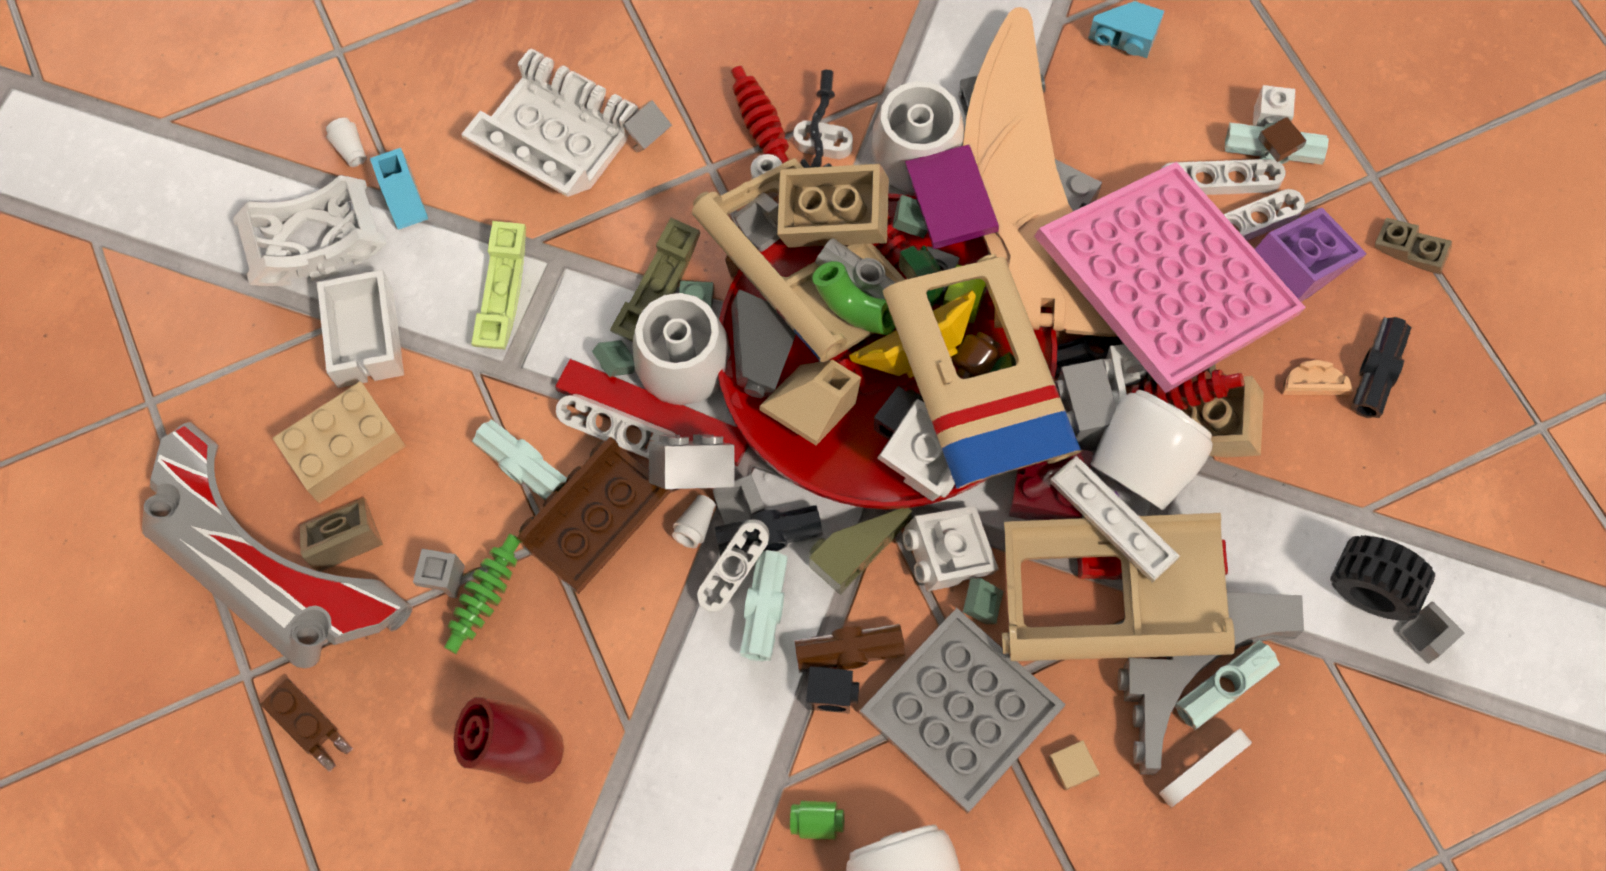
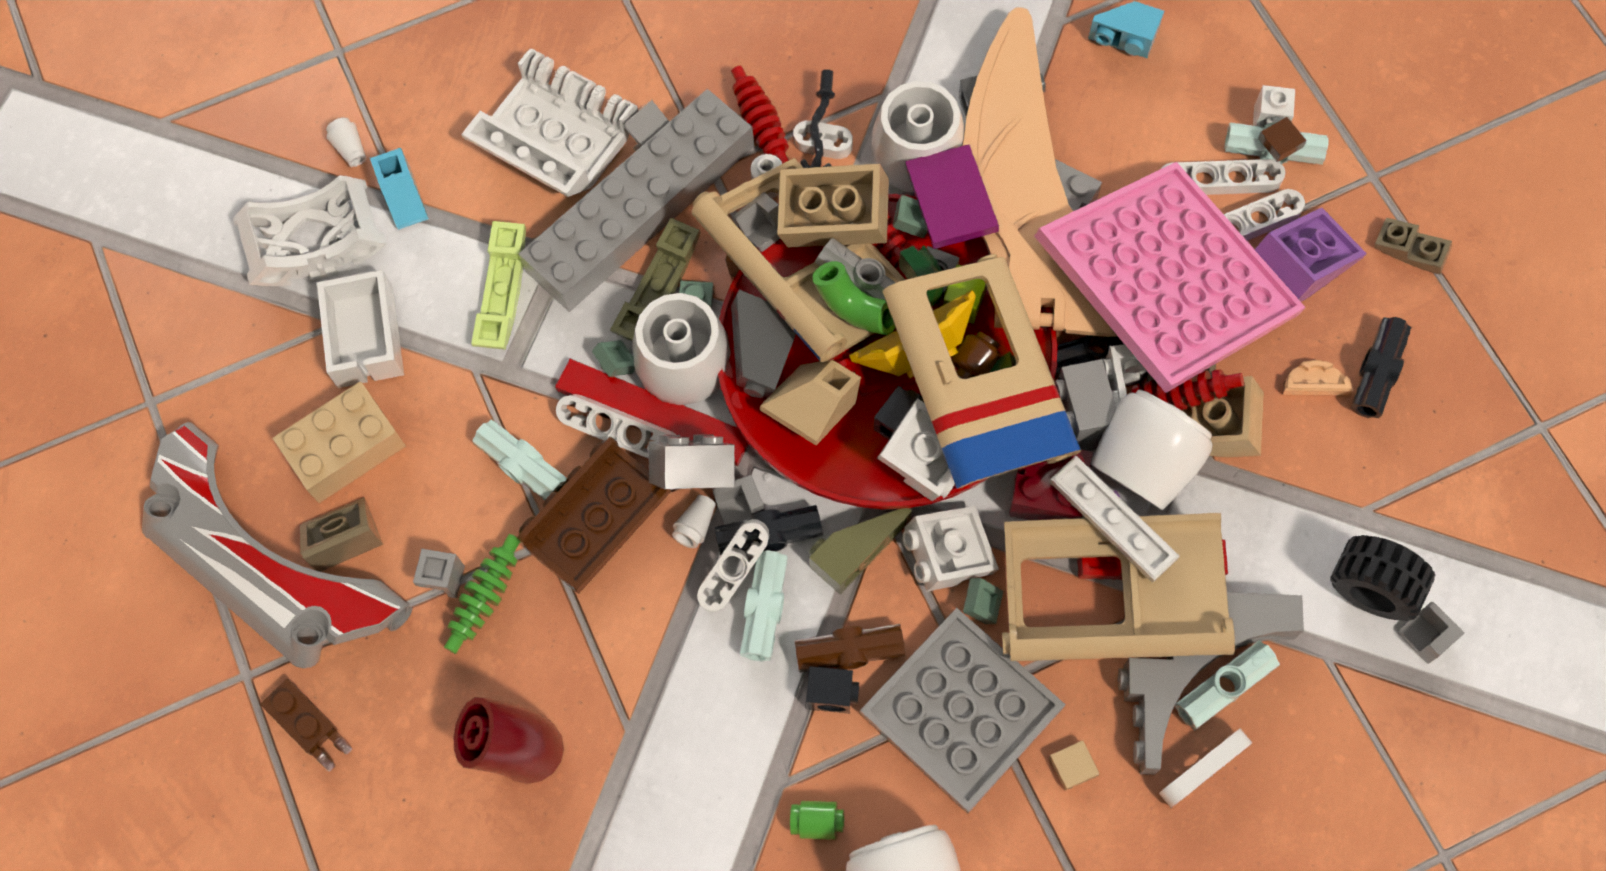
(637, 200): none -> light grey brick

